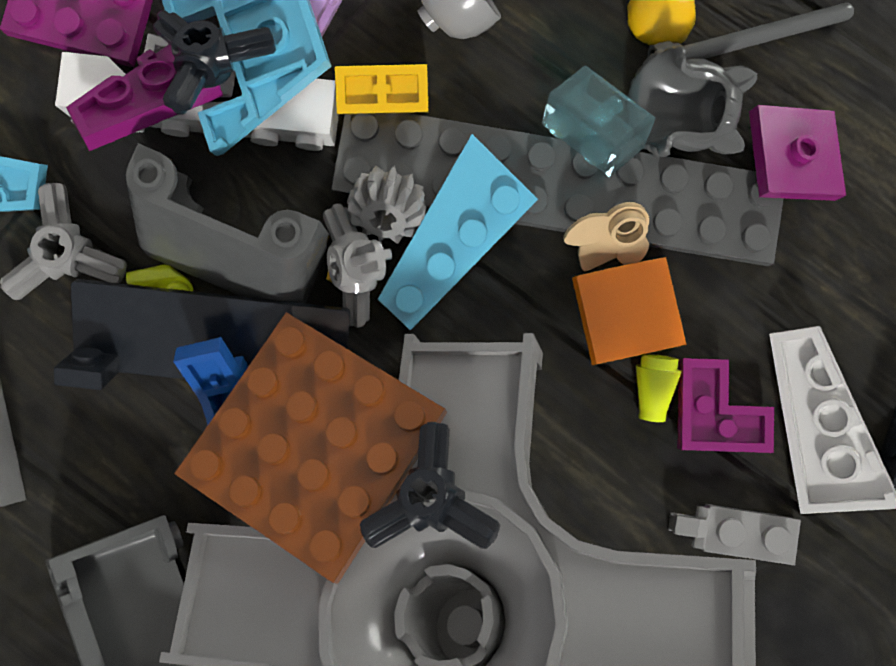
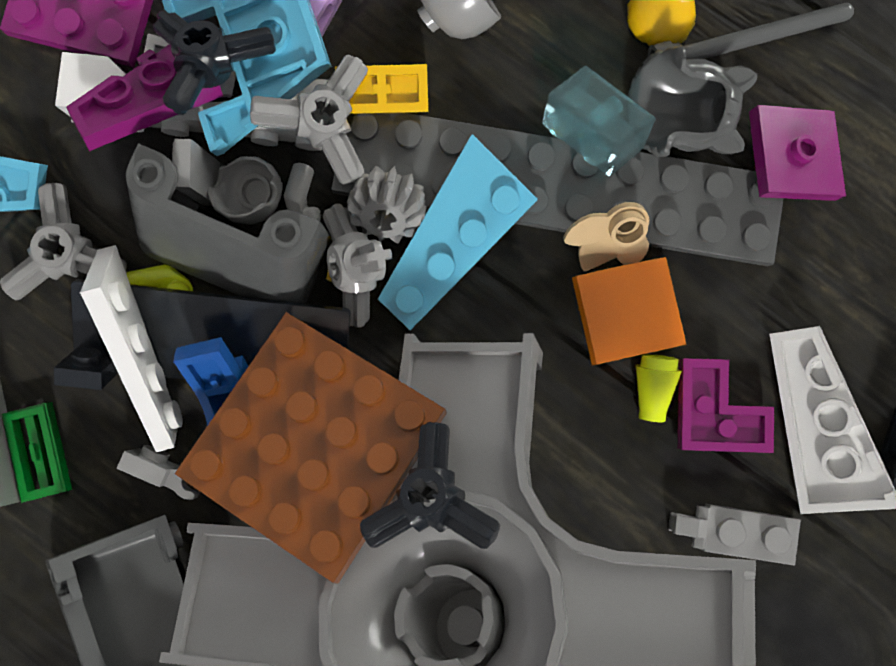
(53, 448): none -> green tile
(127, 341): none -> white wing
(155, 469): none -> light grey plate
(195, 170): none -> light grey tile
(246, 191): none -> light grey hair
(297, 190): none -> light grey arm
(331, 98): none -> light grey bush

